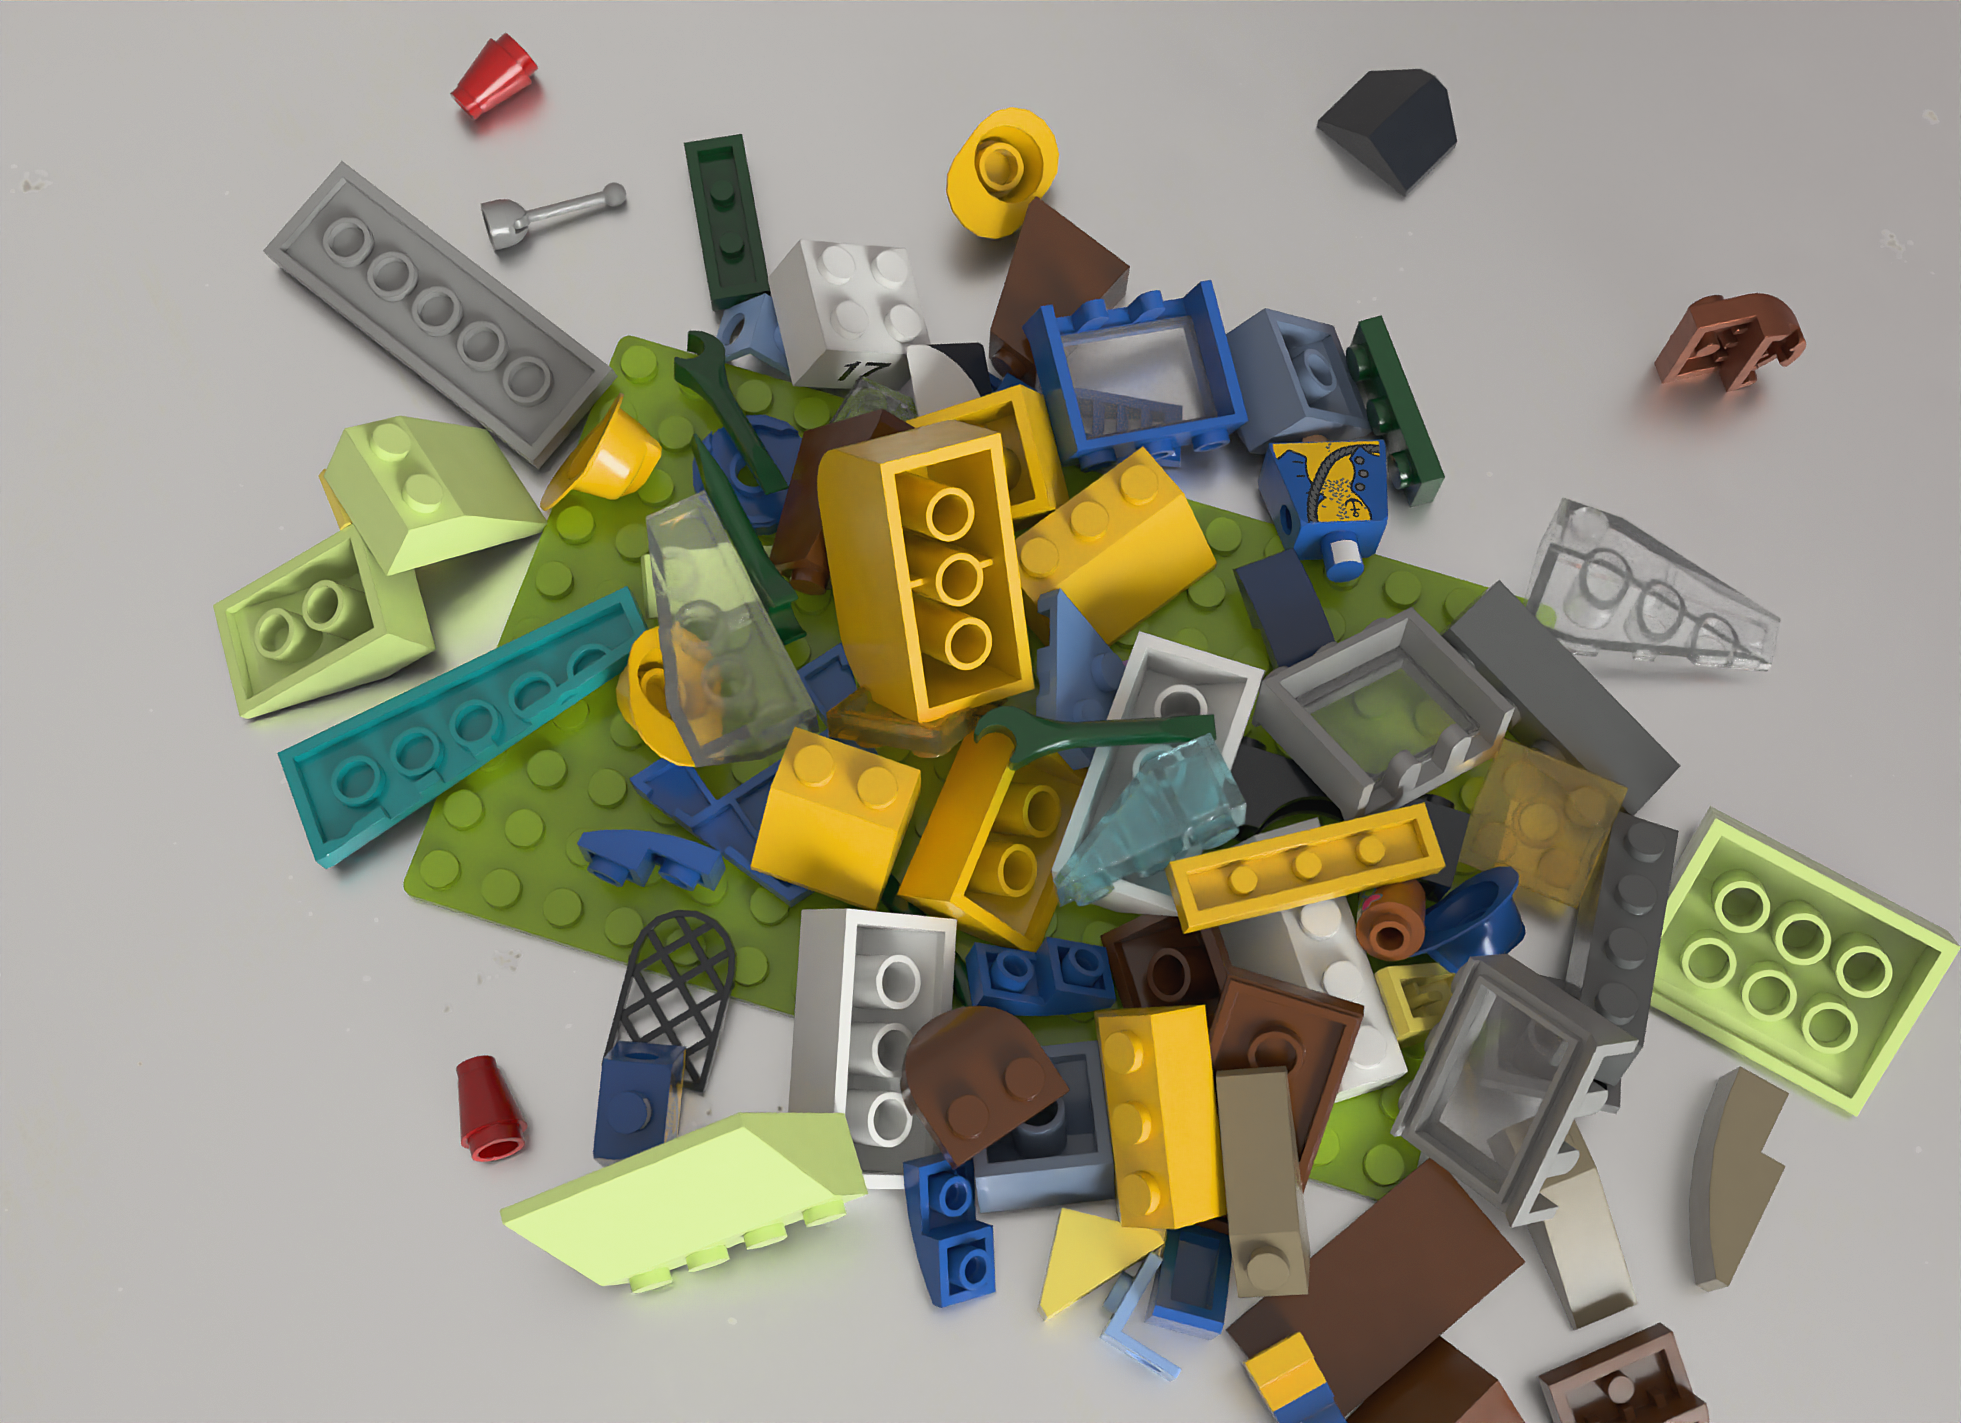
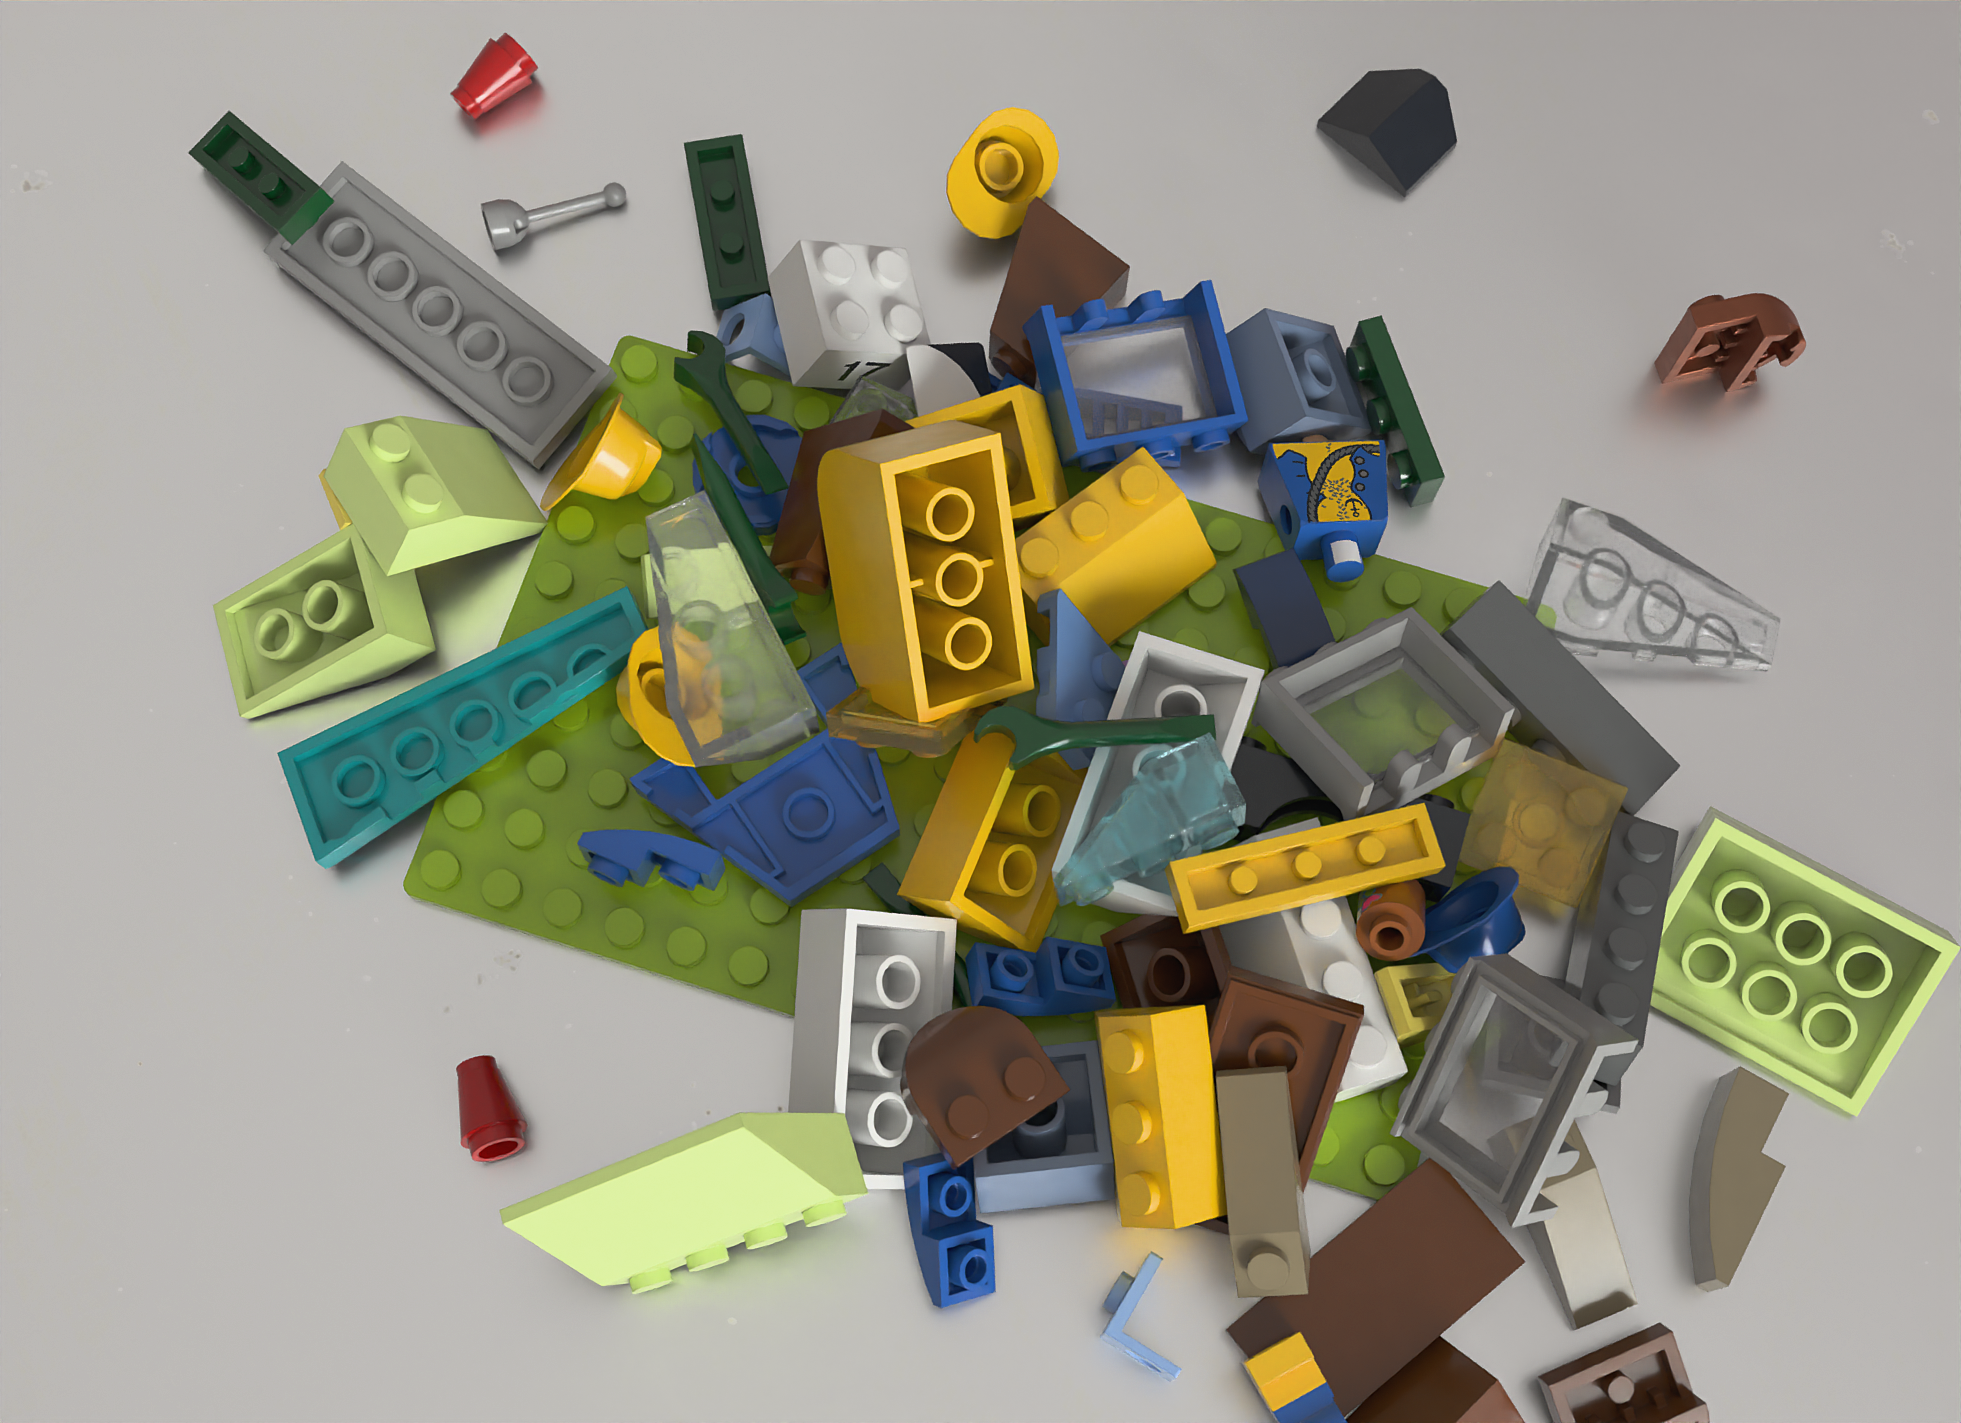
(261, 177): none -> dark green plate
(638, 1099): blue torso -> none
(723, 992): black window -> none
(835, 819): yellow slope -> none
(1087, 1255): light yellow slope -> none
(1191, 1282): blue slope -> none

